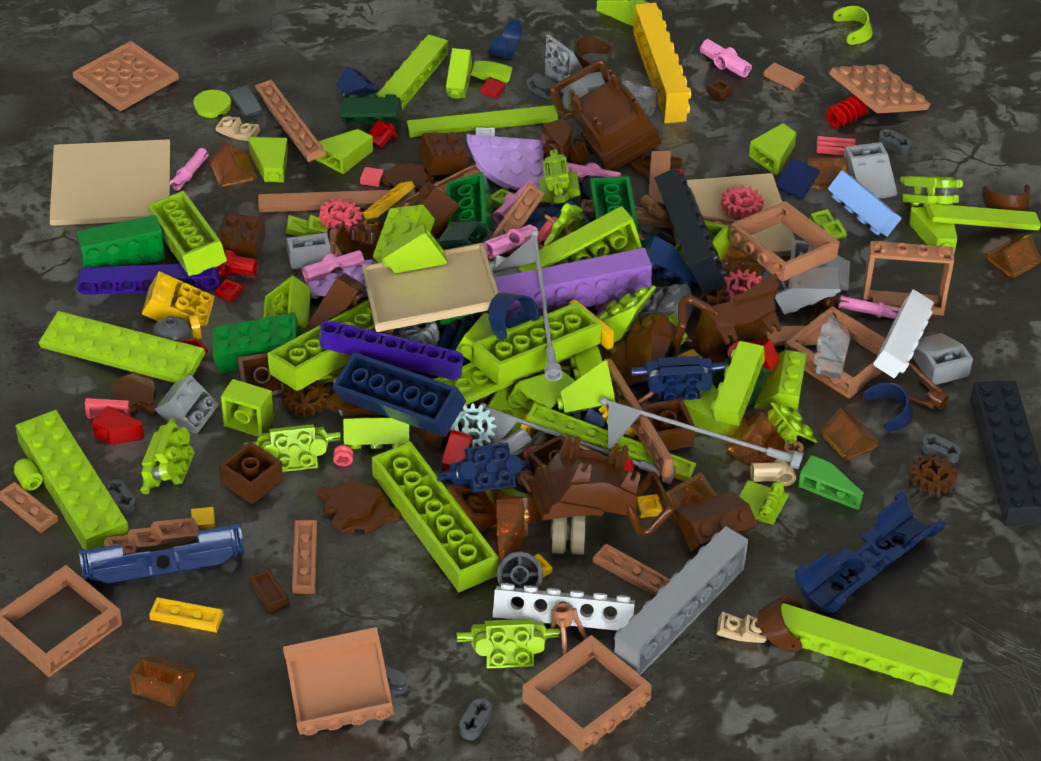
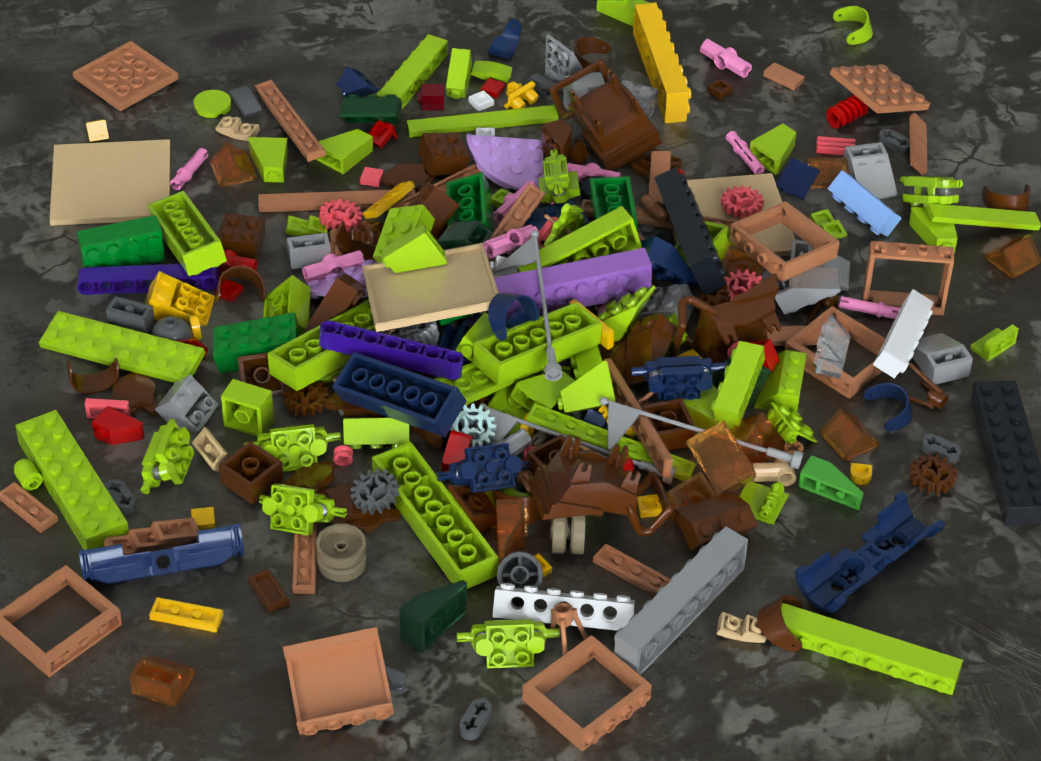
(94, 382): none -> reddish brown piece
(97, 130): none -> yellow tile
(130, 315): none -> dark grey brick
(210, 449): none -> tan slope
(242, 272): none -> reddish brown piece
(297, 508): none -> lime piece
(313, 477): none -> reddish brown tile
(341, 552): none -> dark tan wheel
(374, 491): none -> dark grey gear
(432, 97): none -> dark red brick
(432, 614): none -> clear green slope
(481, 101): none -> white tile
(517, 93): none -> yellow hips
(721, 459): none -> clear orange slope
(735, 140): none -> bright pink pin
(860, 473): none -> yellow tile
(918, 144): none -> nougat tile
(995, 342): none -> lime panel

